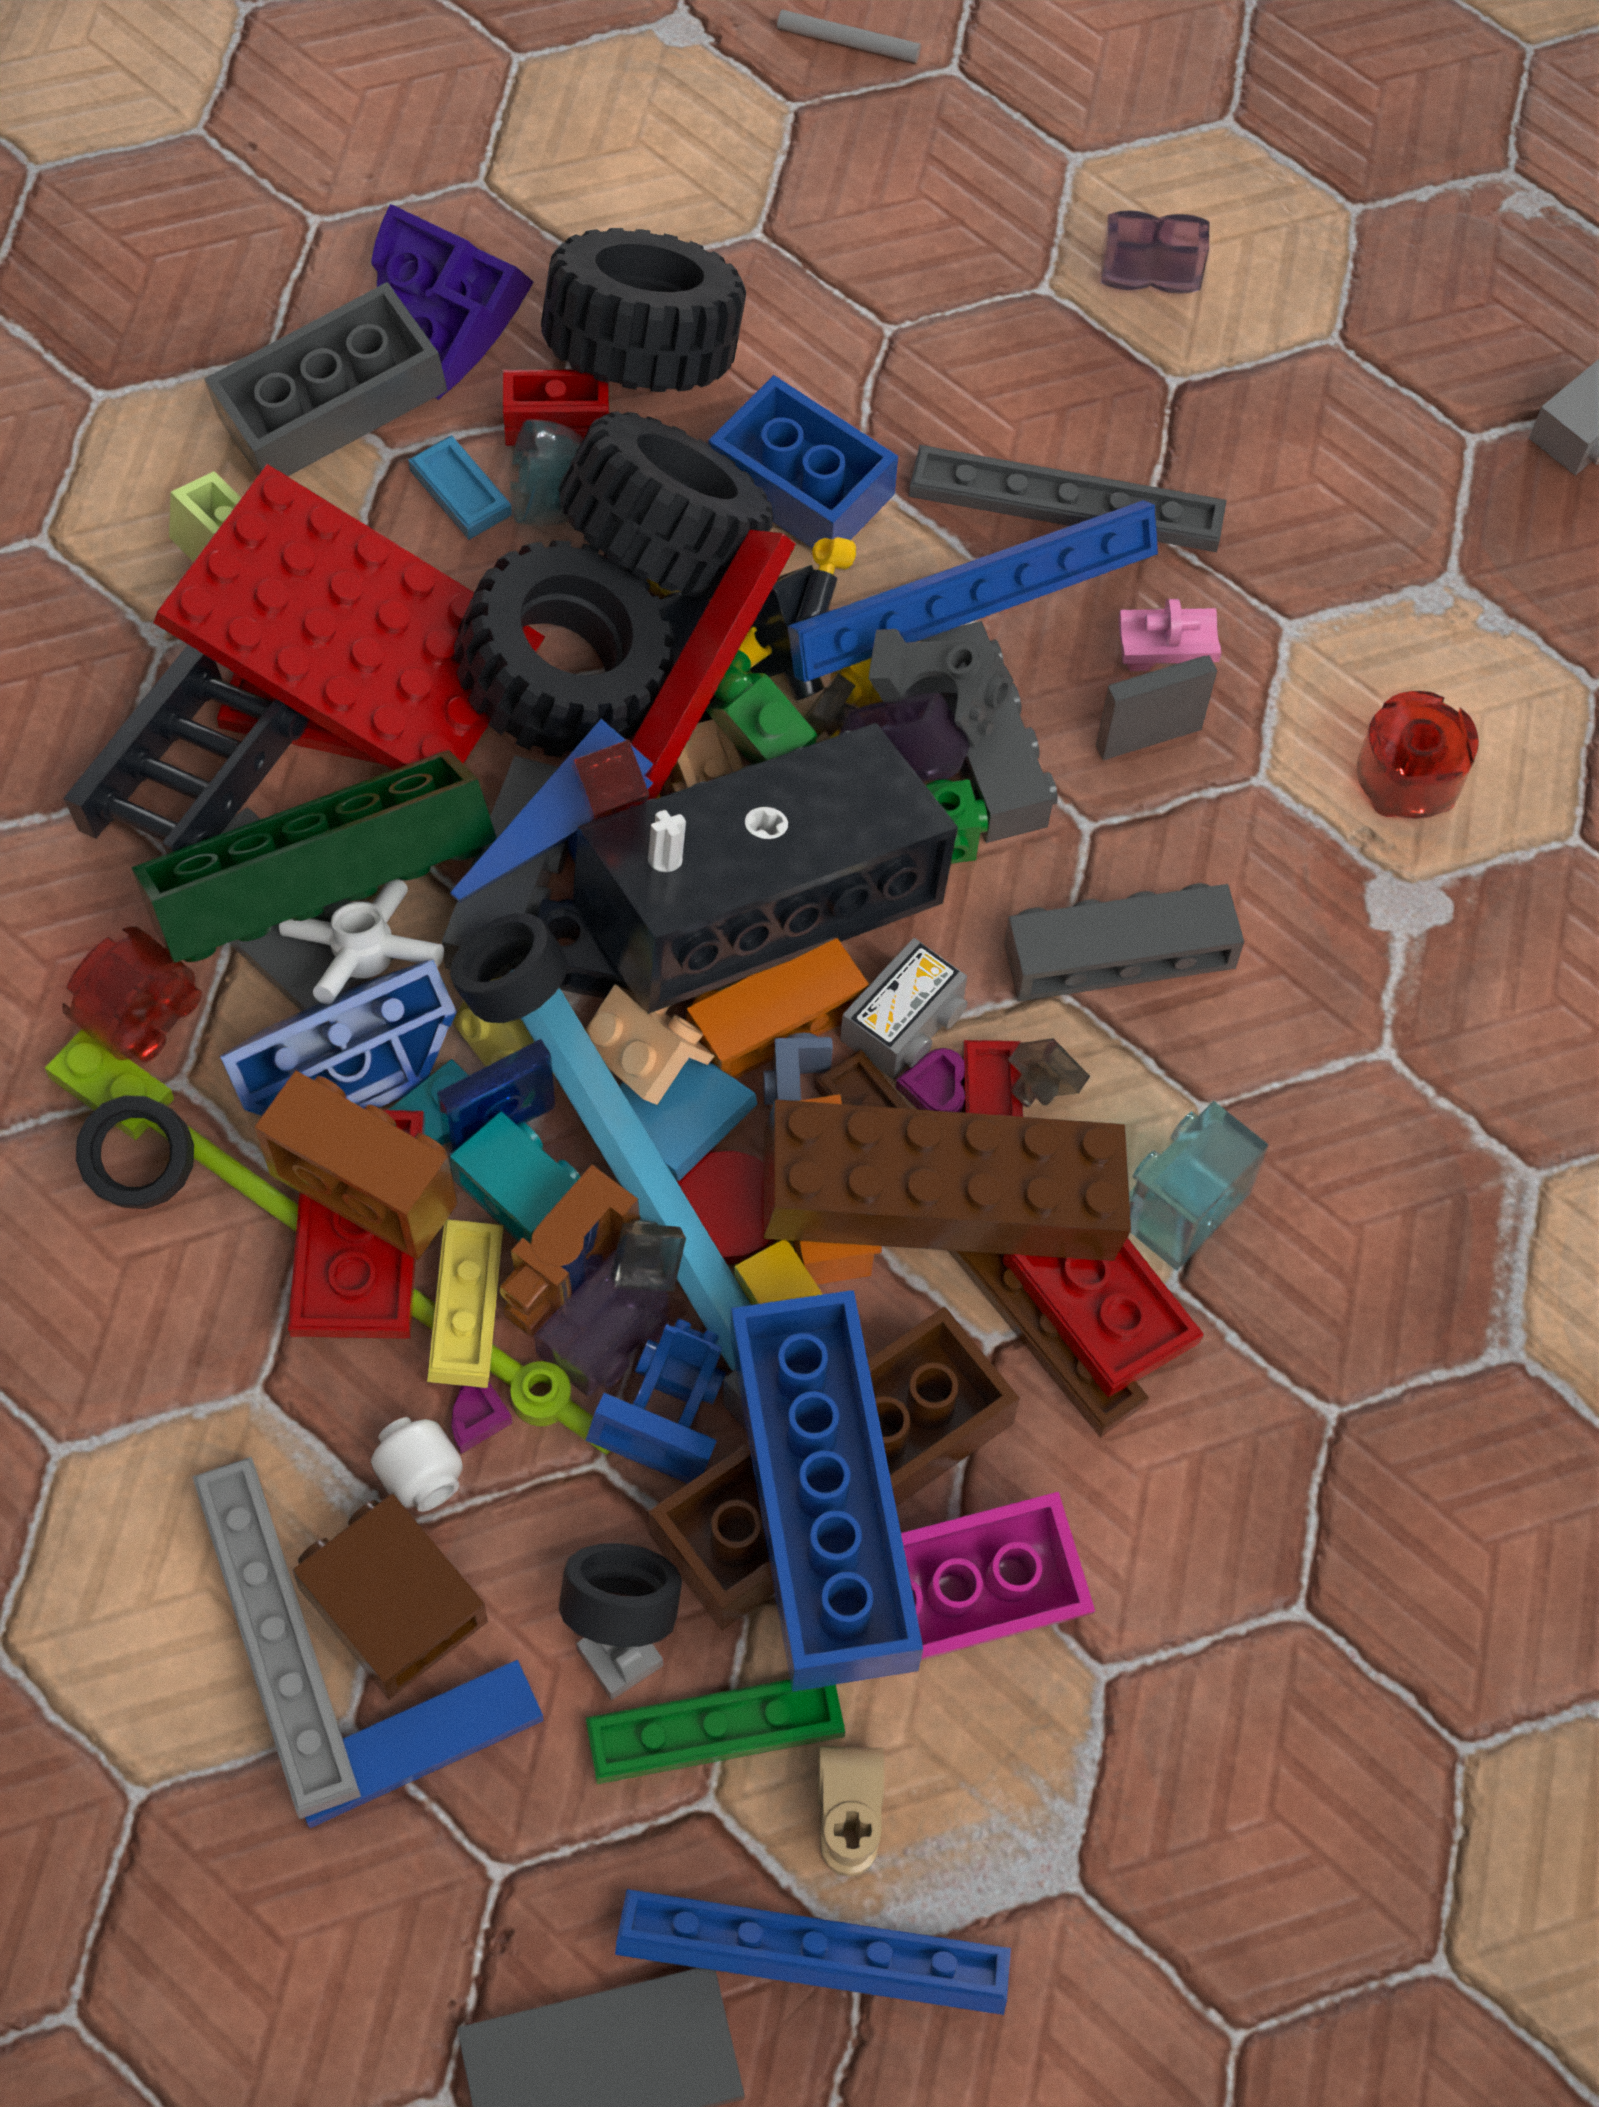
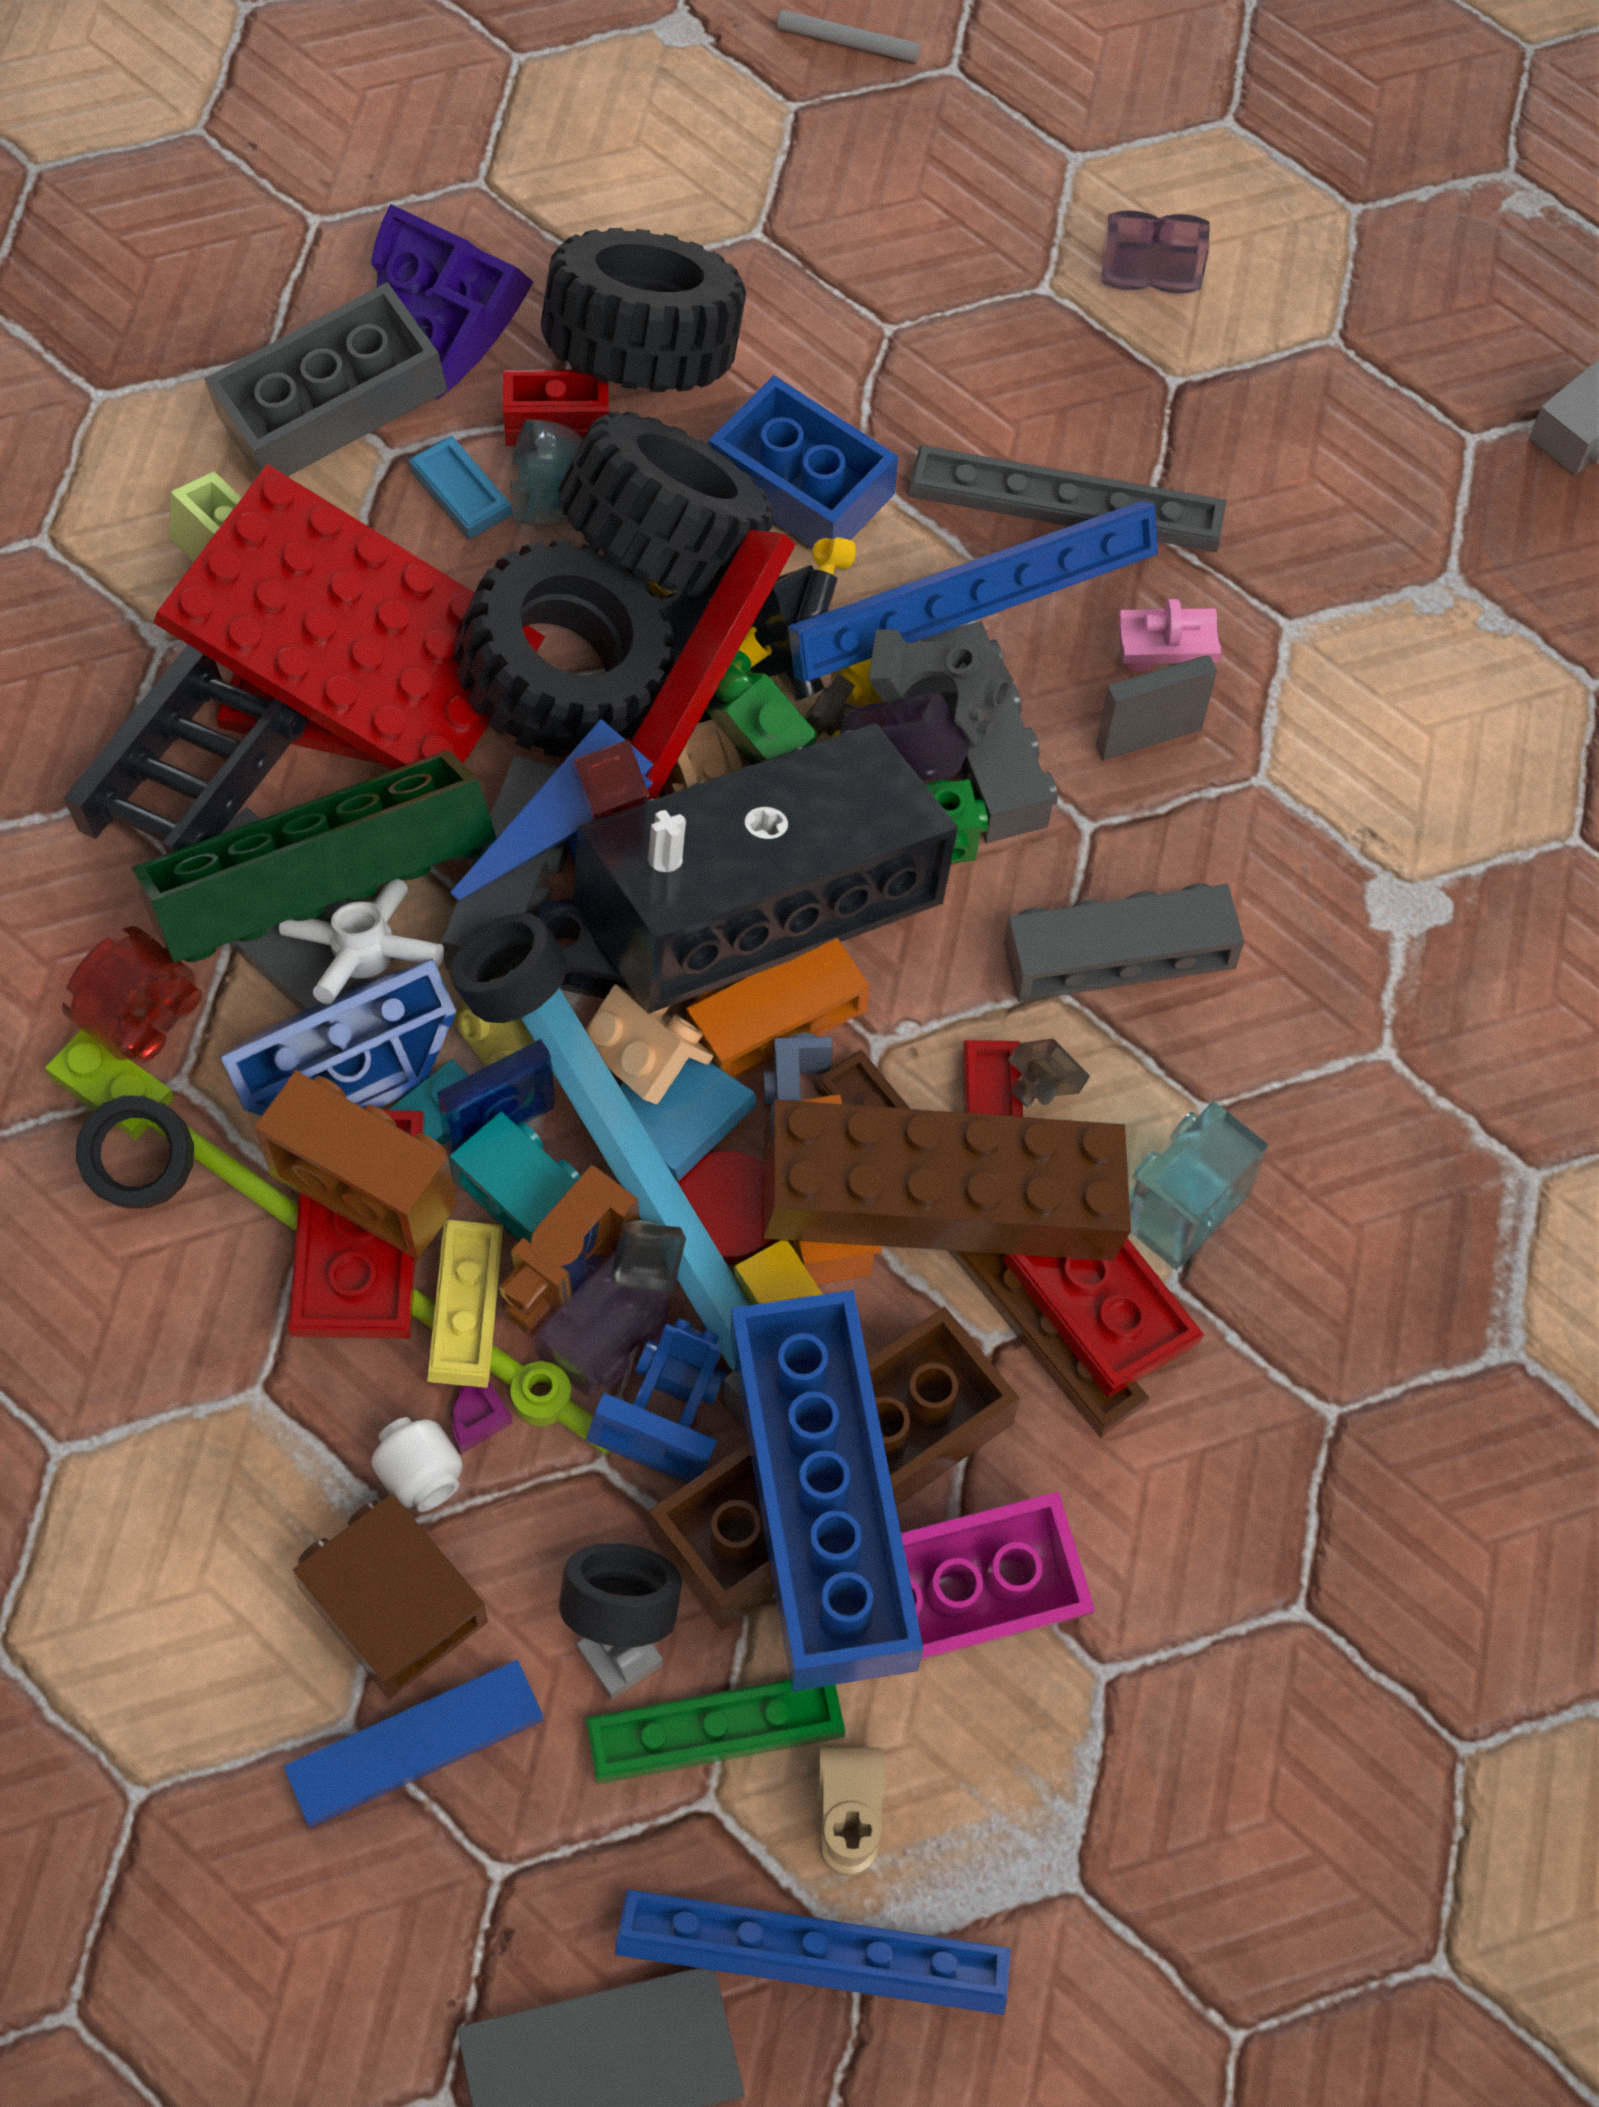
(276, 1639): light grey tile -> none
(905, 1009): brick -> none
(935, 1082): magenta tile -> none
(1416, 755): clear red brick -> none

